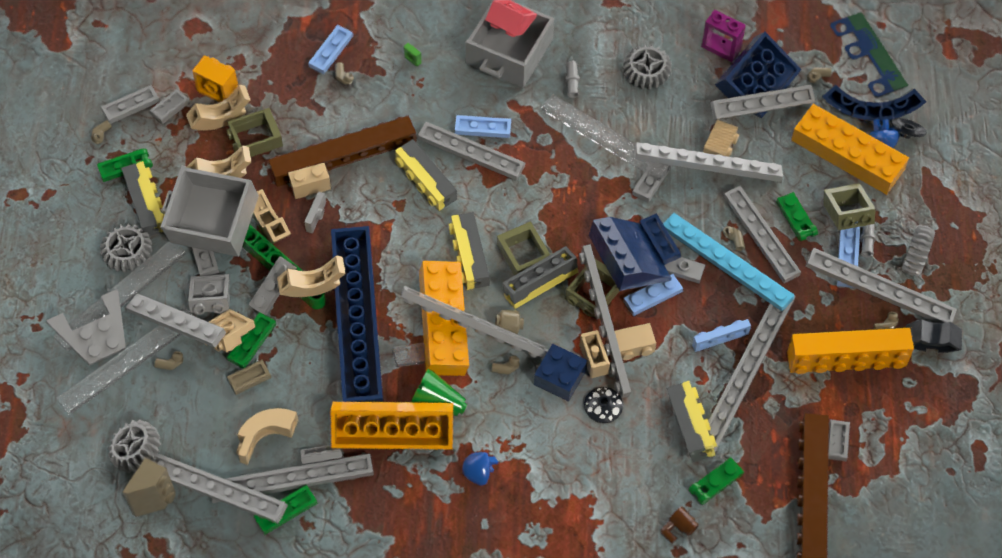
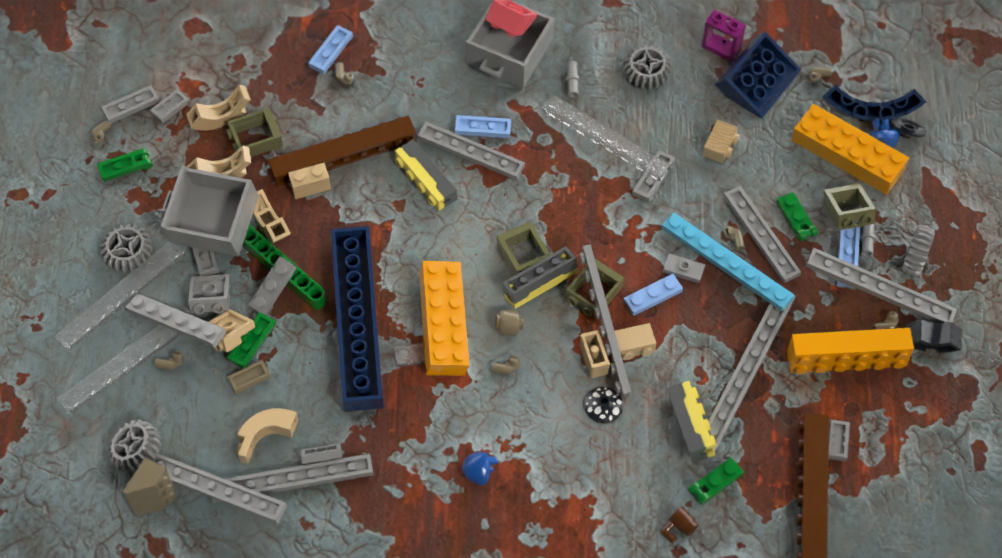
(97, 339): light grey wing -> none
(144, 198): piece -> none
(214, 79): light orange brick -> none
(297, 503): green plate -> none
(314, 282): tan arch -> none
(315, 213): light grey plate -> none
(392, 425): light orange brick -> none
(412, 54): bright green tile -> none
(436, 390): green cone -> none
(470, 250): piece -> none
(481, 326): light grey plate -> none
(560, 372): dark blue brick -> none
(627, 253): dark blue slope -> none
(660, 239): dark blue plate -> none
(708, 162): light grey plate -> none
(721, 334): light blue plate -> none
(762, 102): light grey plate -> none
(872, 46): piece -> none

